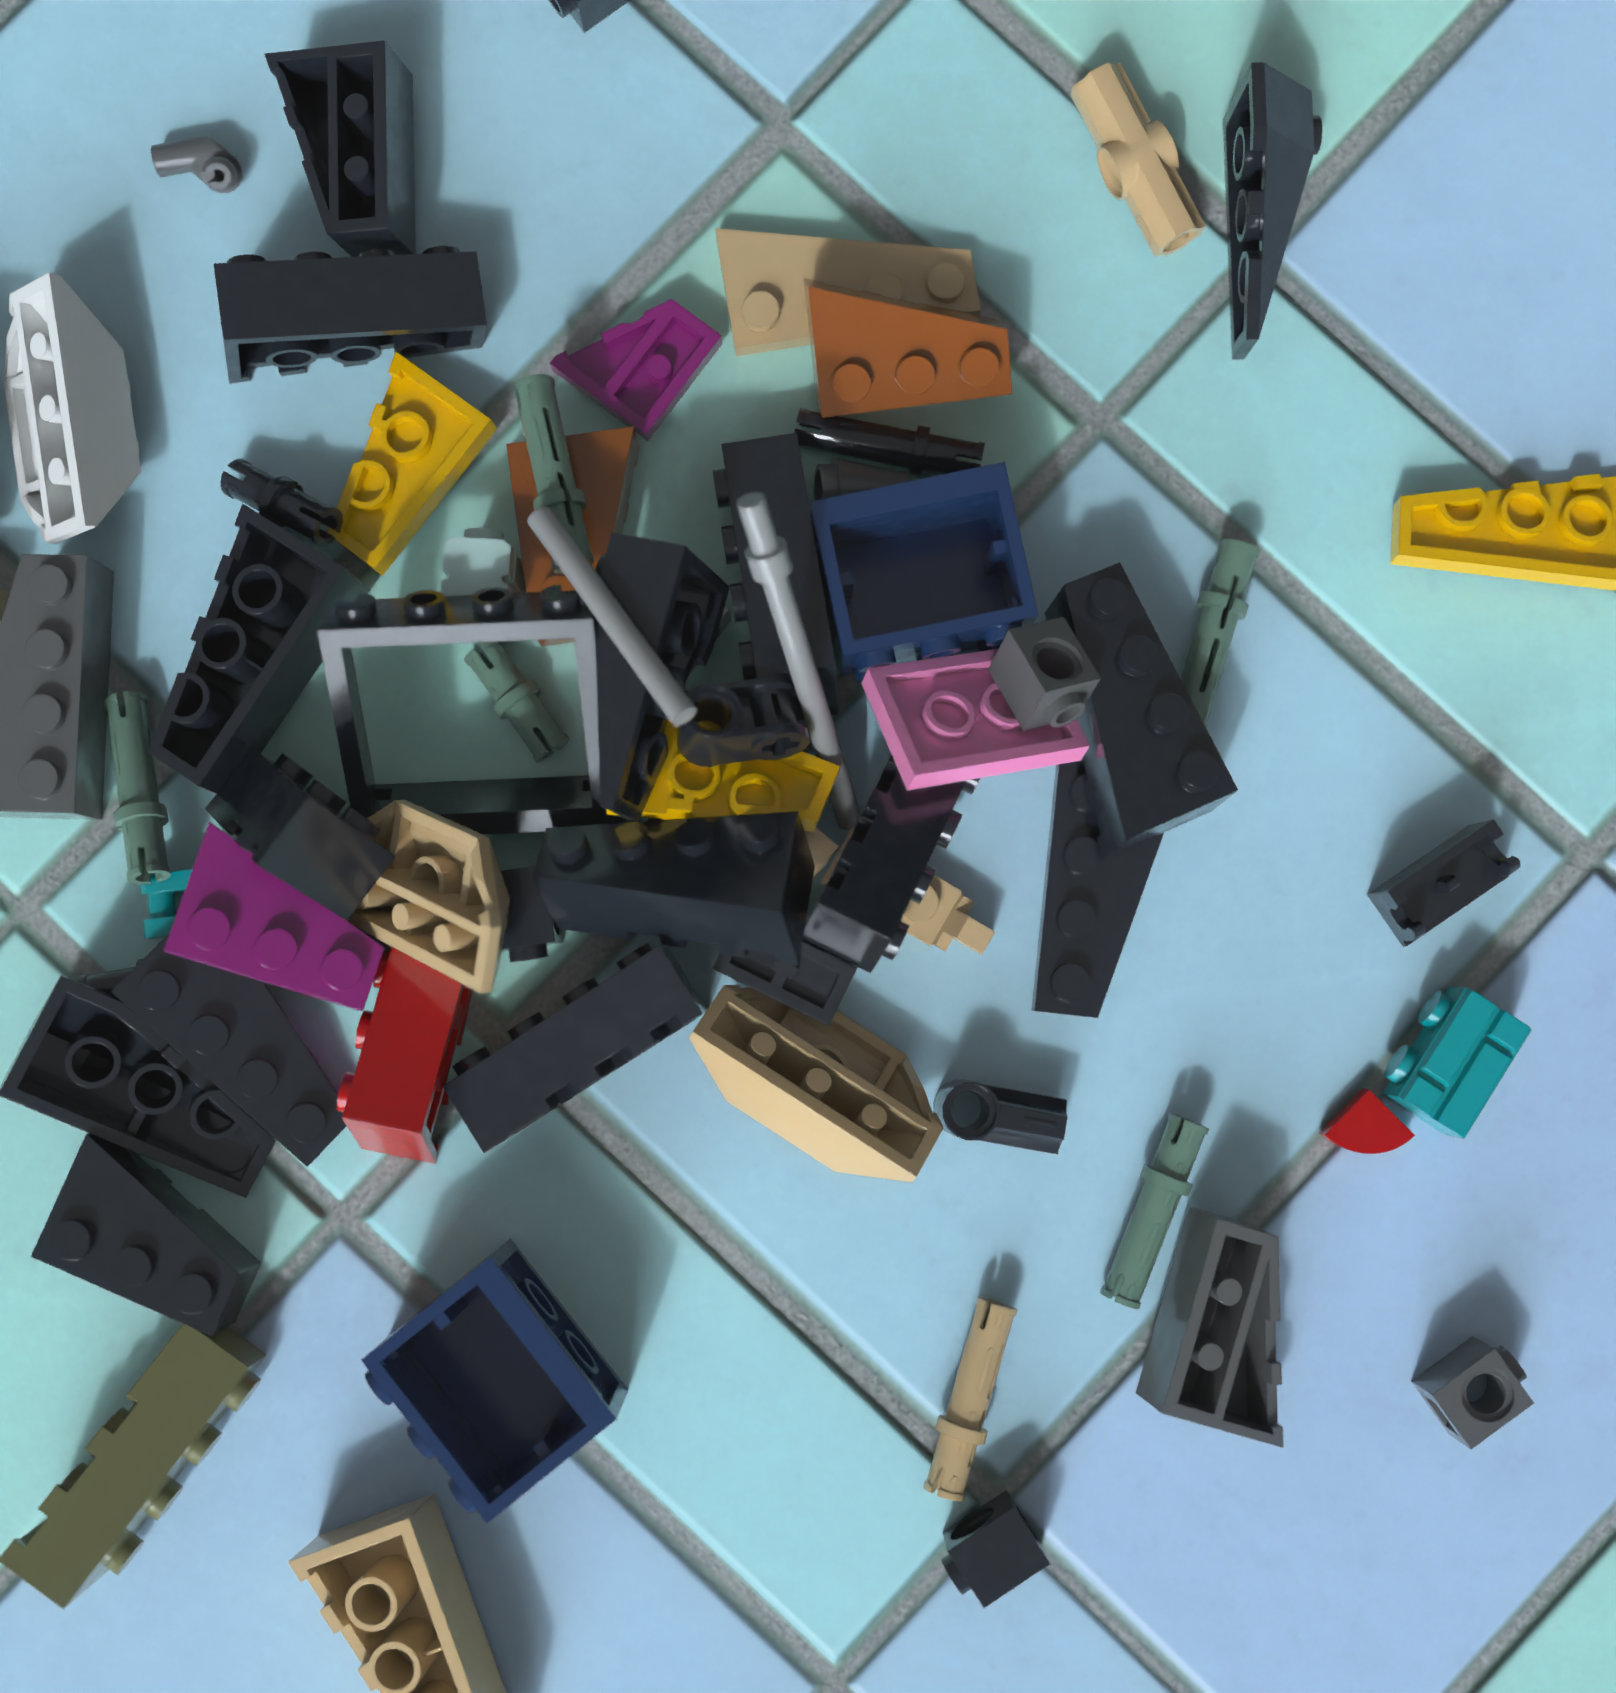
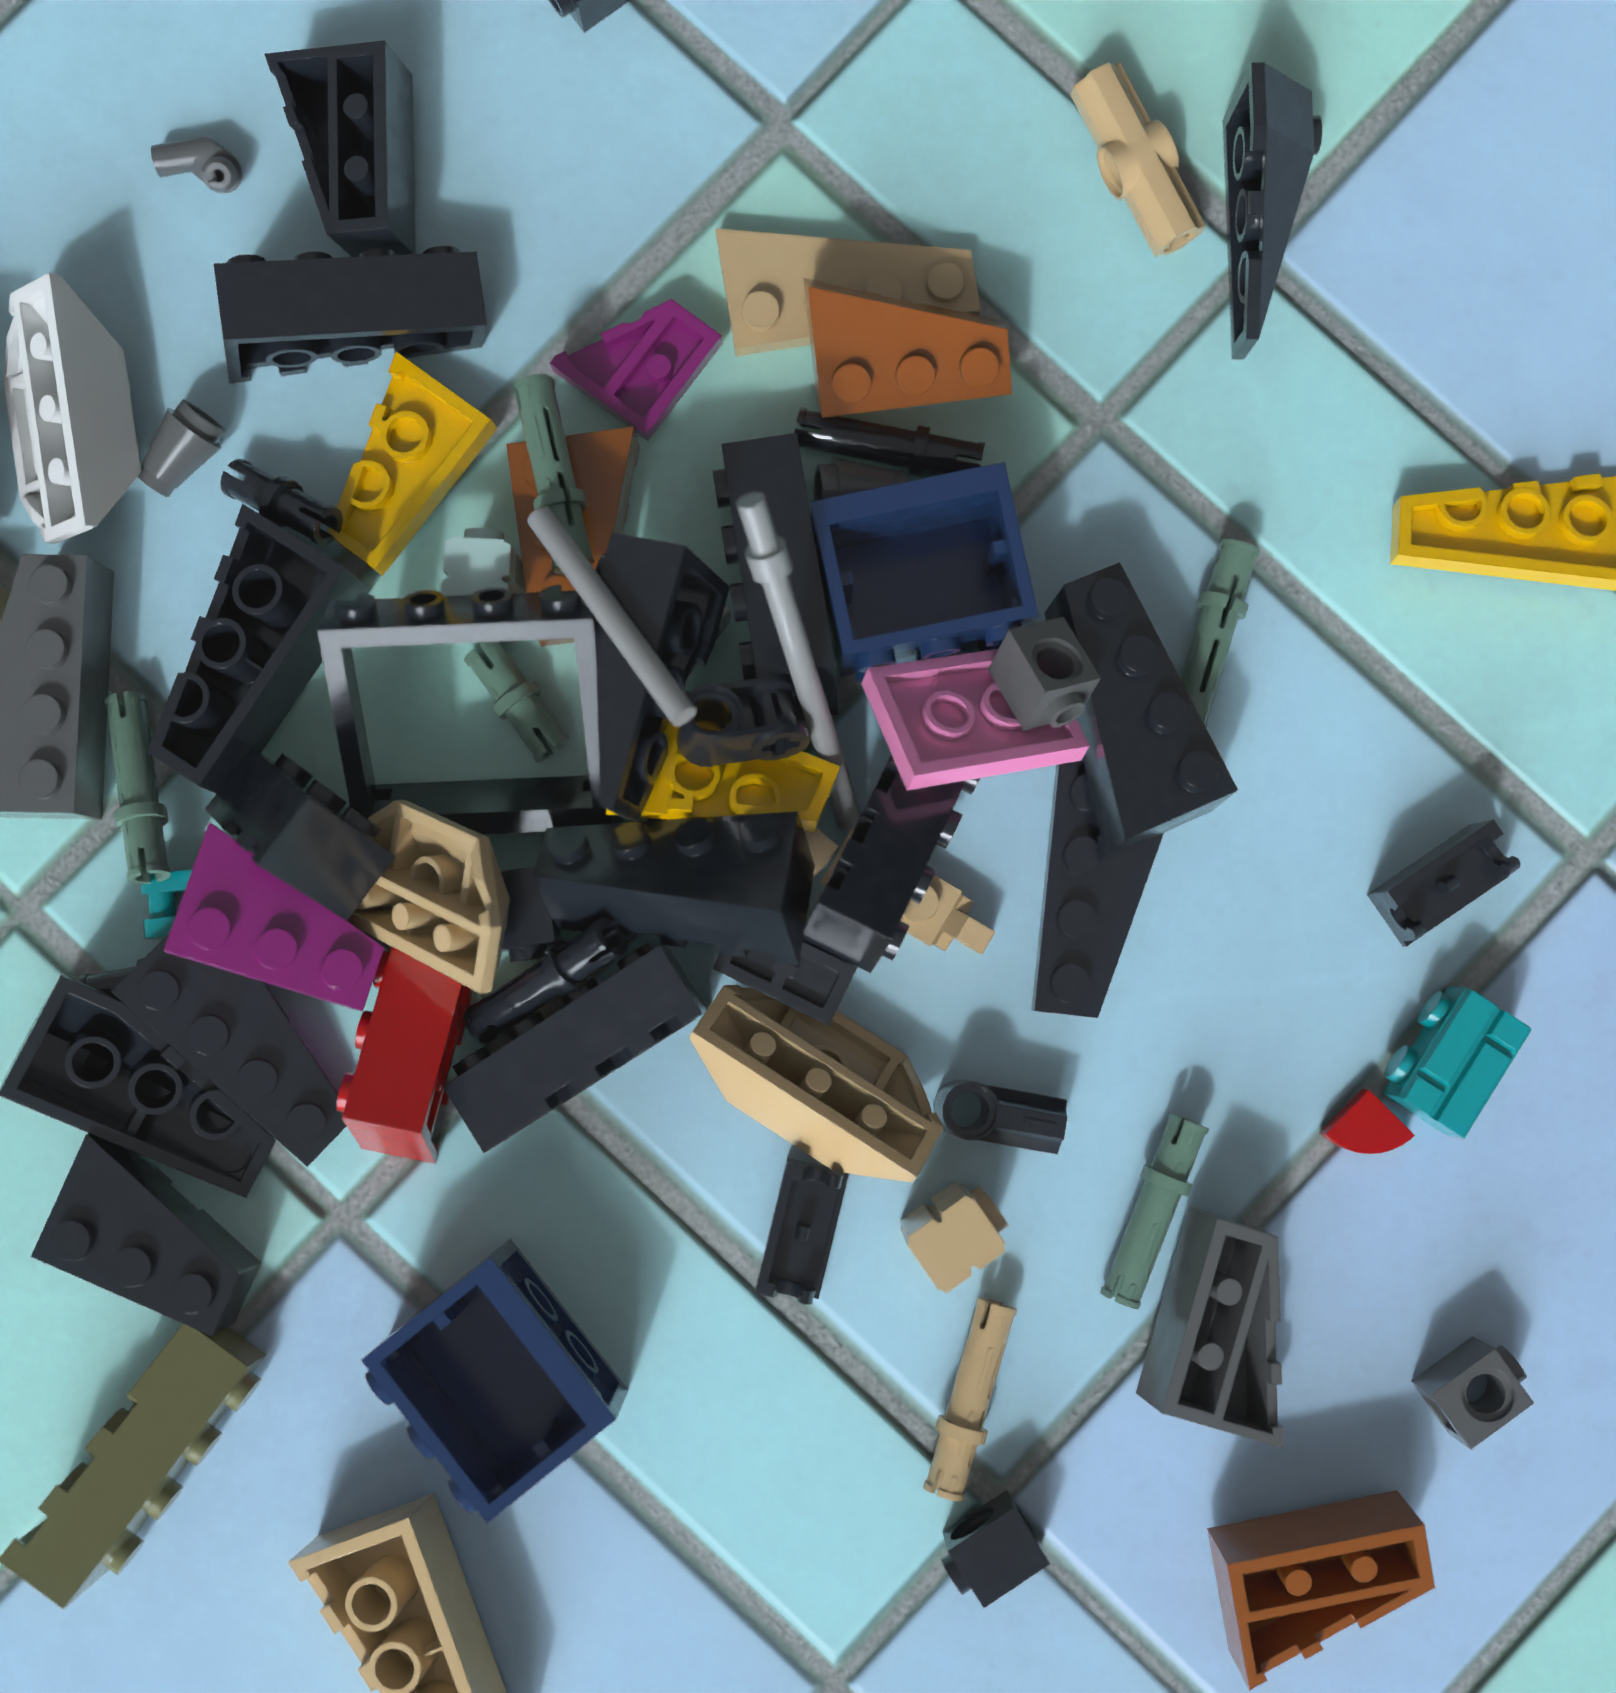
(180, 447): none -> dark grey cone
(559, 971): none -> black pin
(801, 1231): none -> black hinge
(954, 1234): none -> tan brick
(1313, 1573): none -> dark orange wedge

